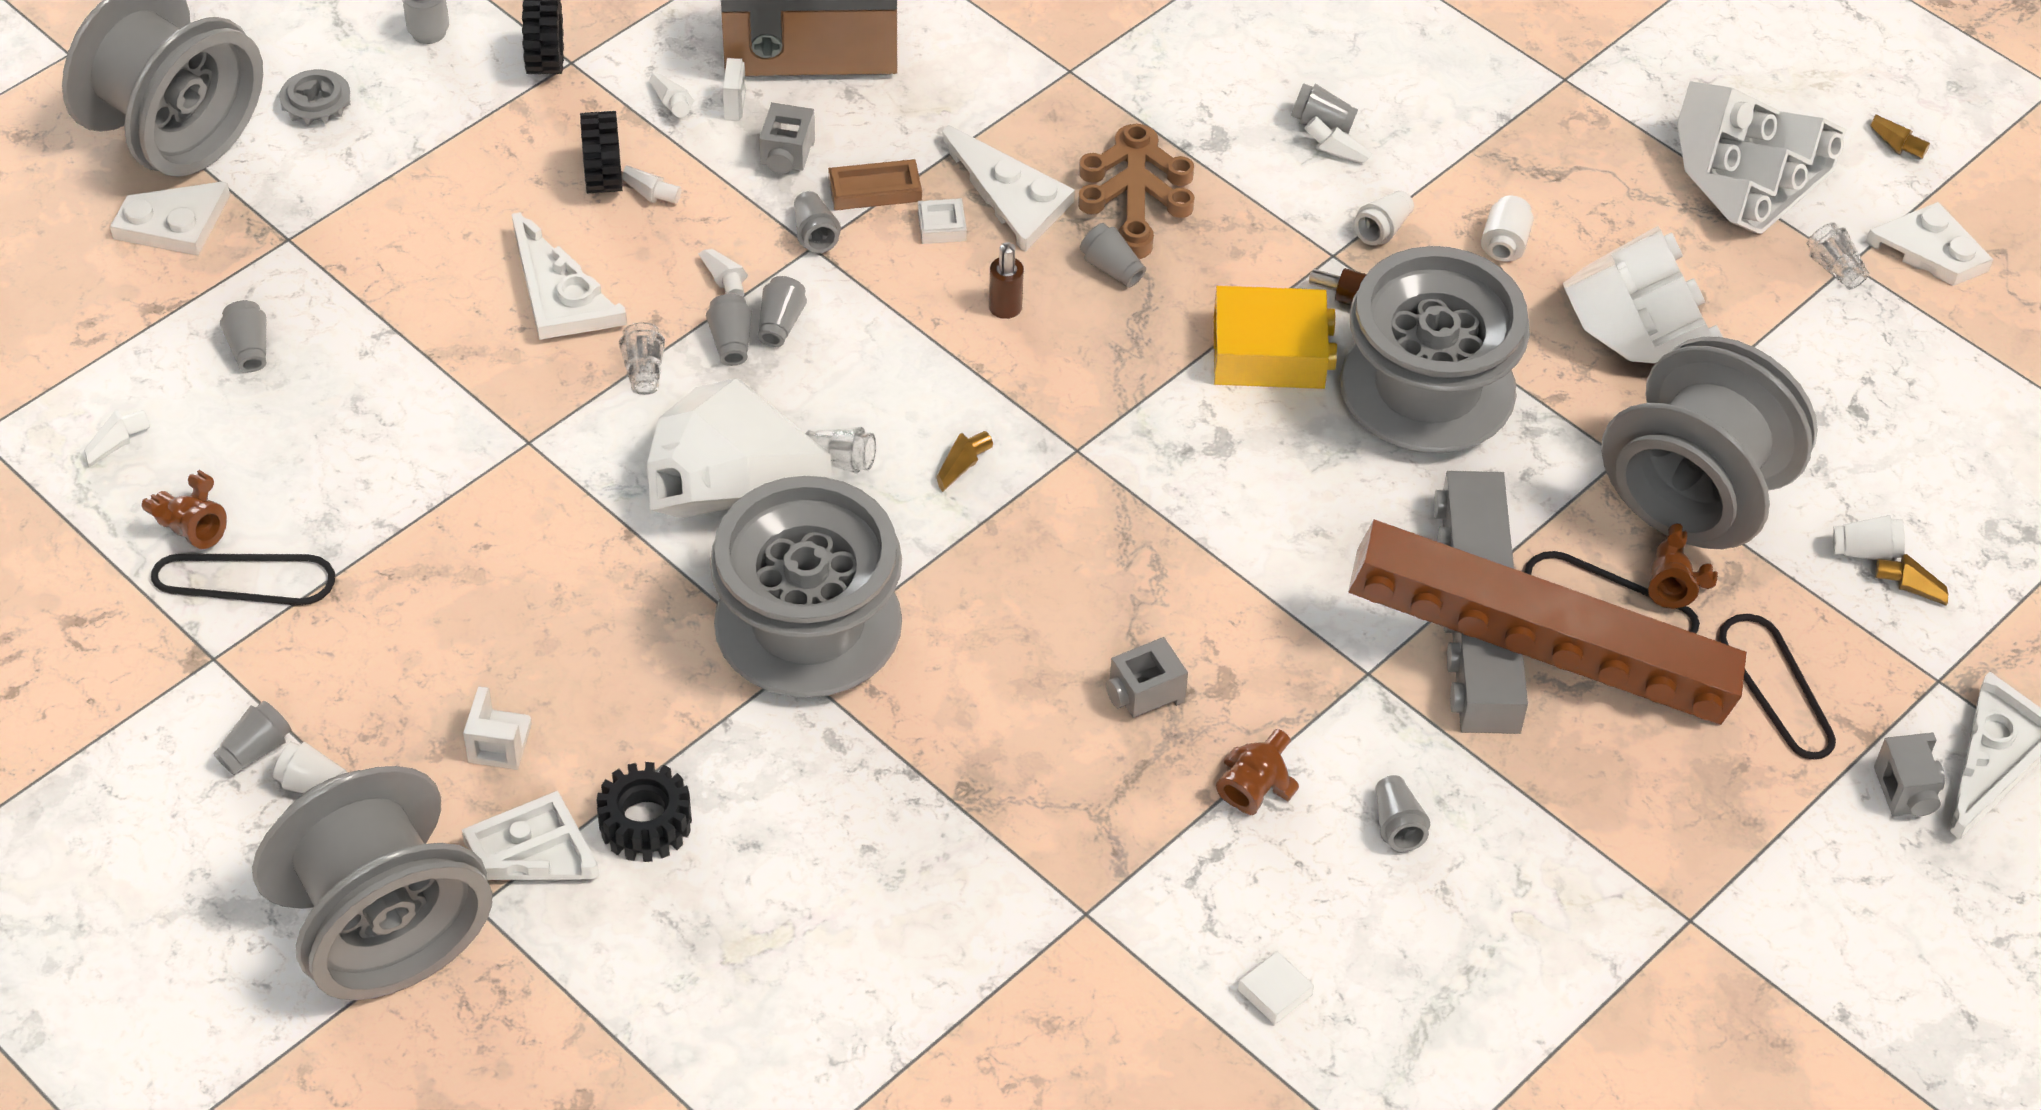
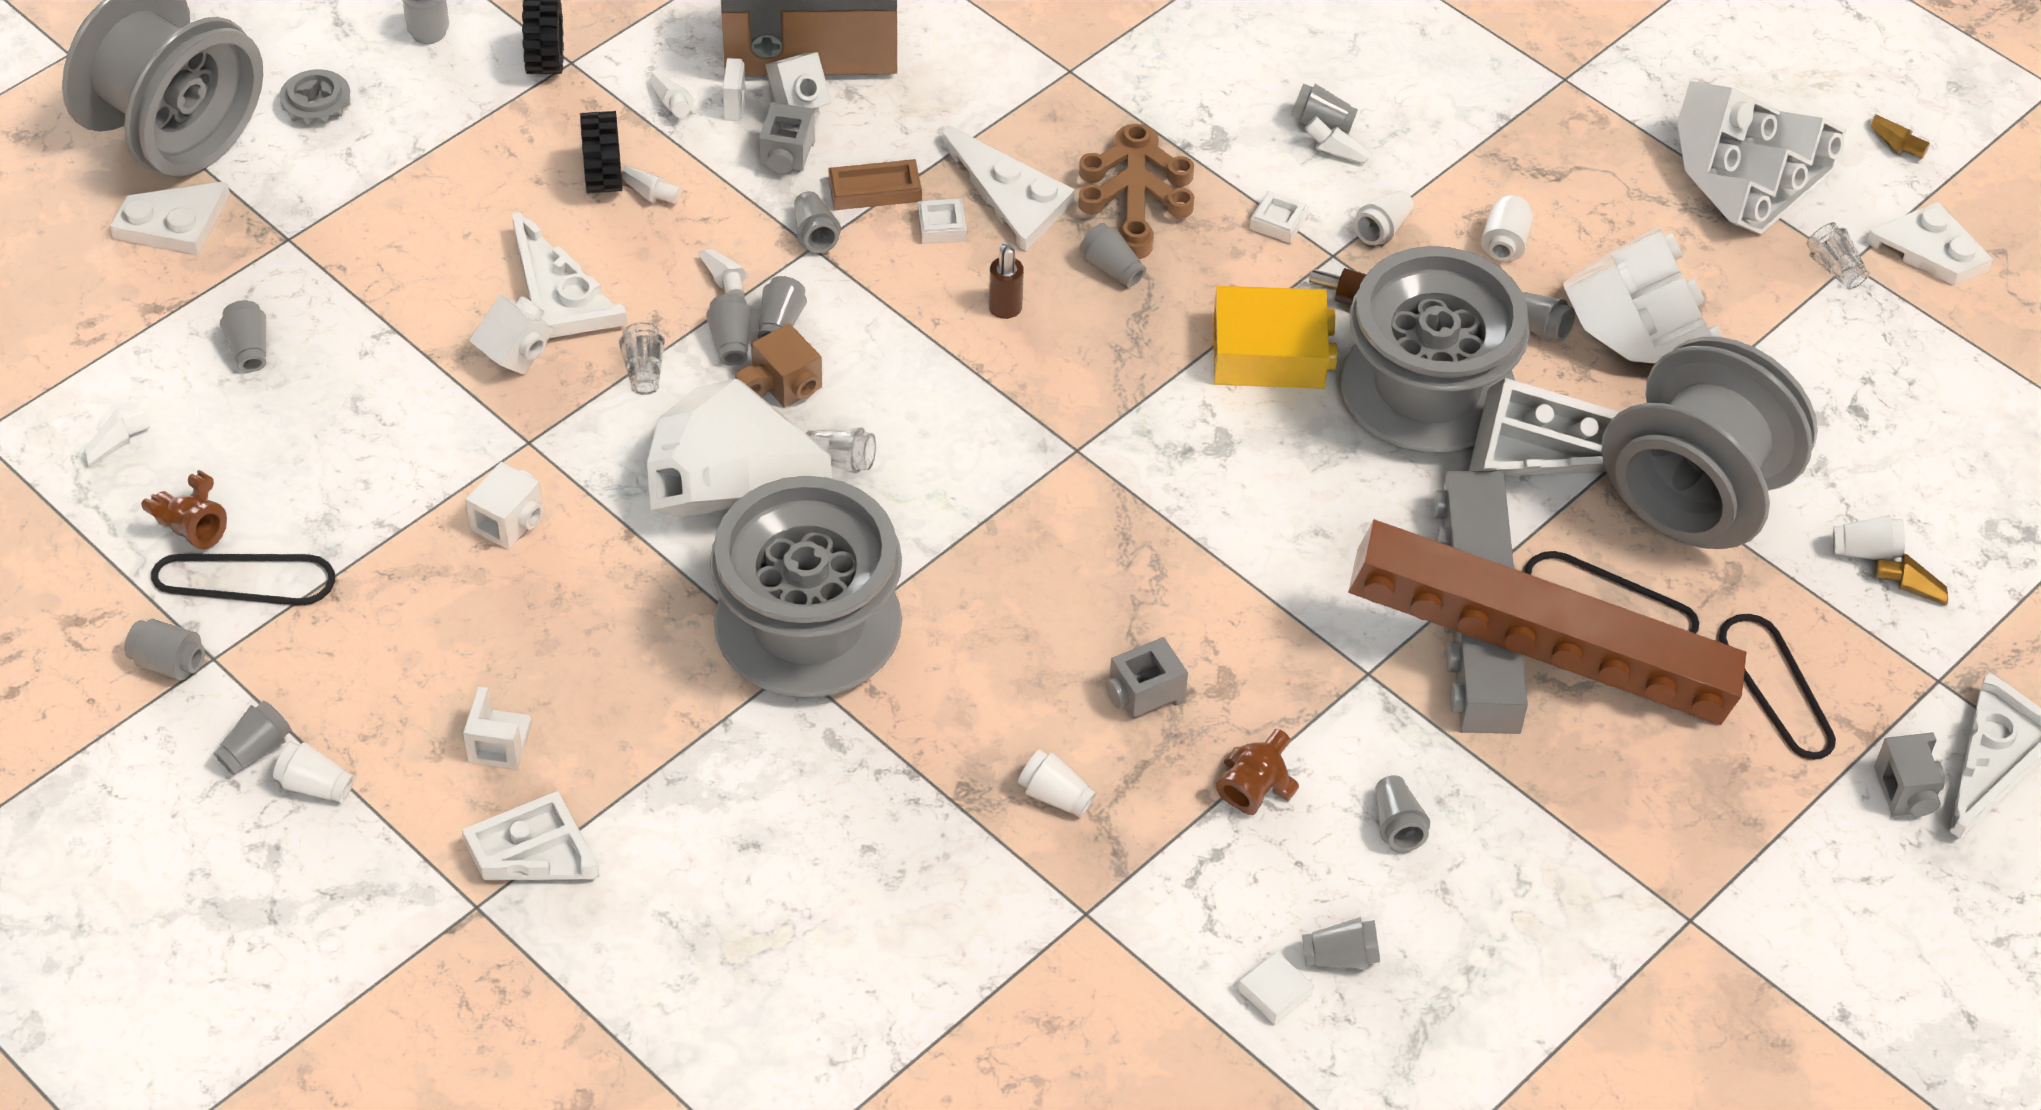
(164, 648): none -> light grey brick
(378, 893): light grey wheel -> none
(505, 505): none -> white brick
(513, 333): none -> white brick
(646, 835): black tyre -> none
(783, 366): none -> medium nougat brick
(799, 81): none -> white brick
(962, 457): pearl gold bar -> none
(1056, 784): none -> white cone
(1279, 217): none -> white tile
(1343, 945): none -> light grey cone
(1538, 432): none -> white wedge
(1549, 316): none -> light grey cone
(1673, 578): dark orange piece -> none

